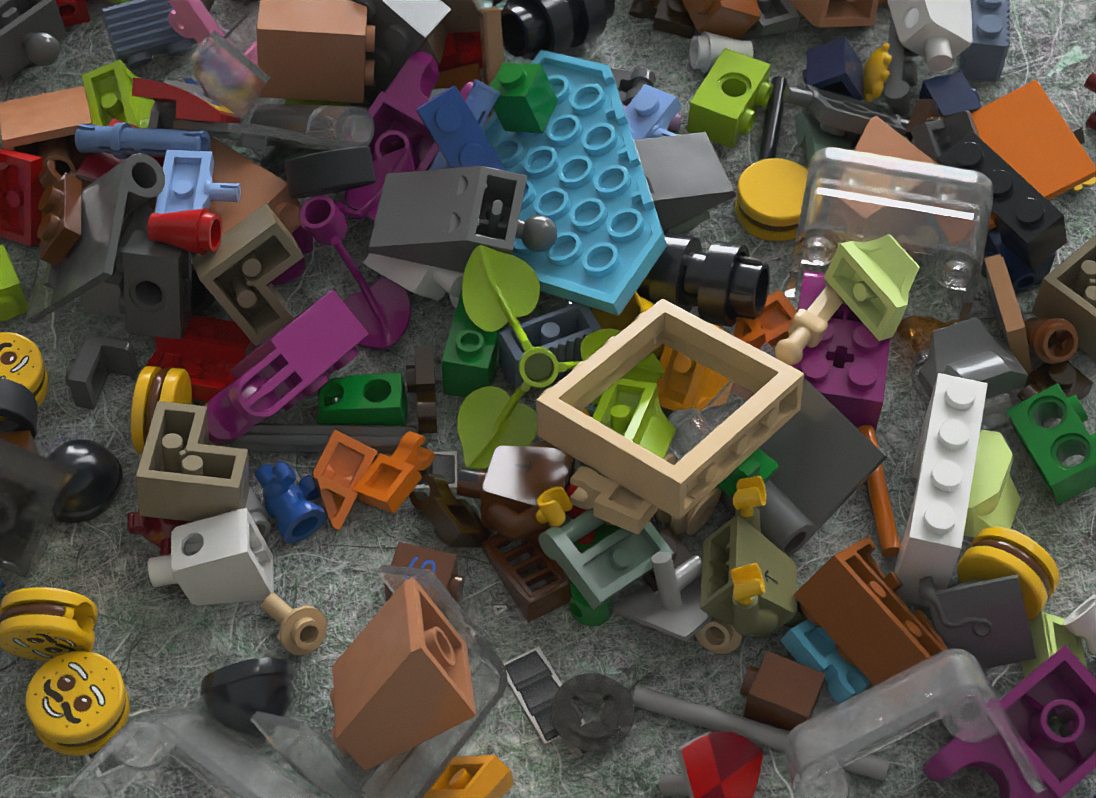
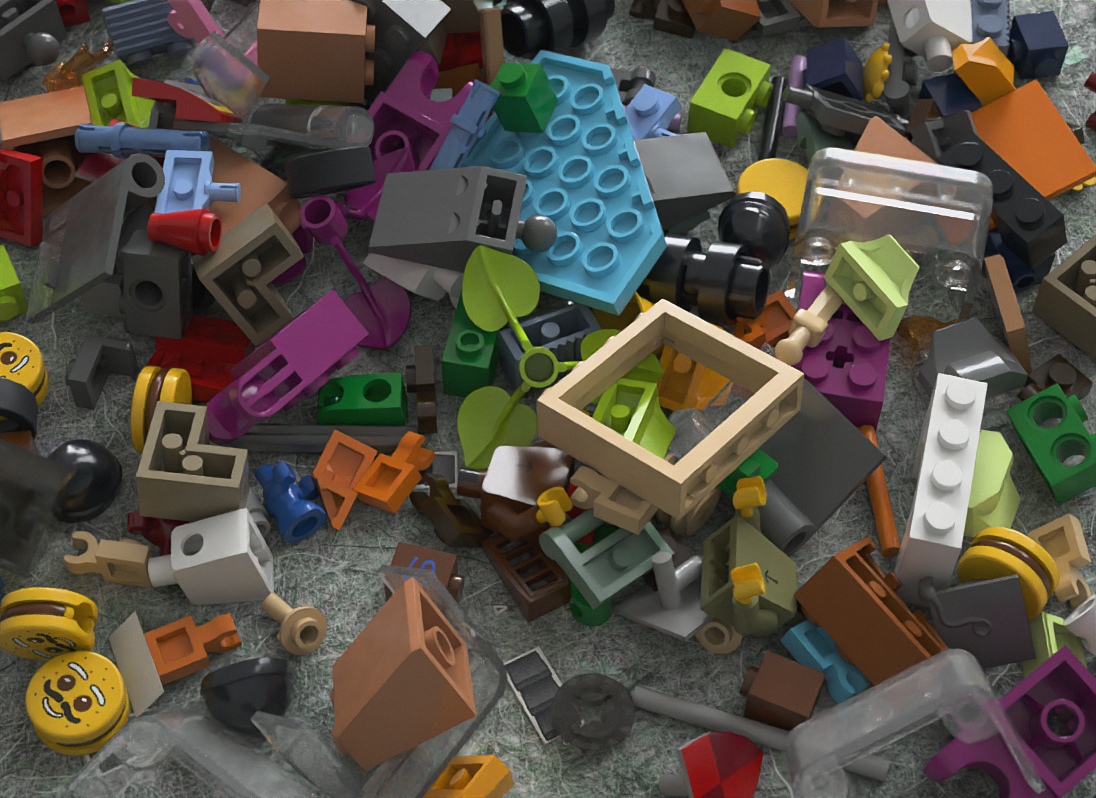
(60, 213): reddish brown plate -> none
(68, 73): none -> clear orange plate
(117, 561): none -> tan plate
(136, 665): none -> white sticker
(183, 648): none -> orange plate
(457, 131): blue plate -> none
(707, 48): white cone -> none
(758, 223): none -> black hat
(797, 65): none -> lavender piece
(984, 70): none -> light orange slope
(1037, 45): none -> dark blue brick
(1052, 339): dark orange cone -> none
(1067, 547): none -> tan plate

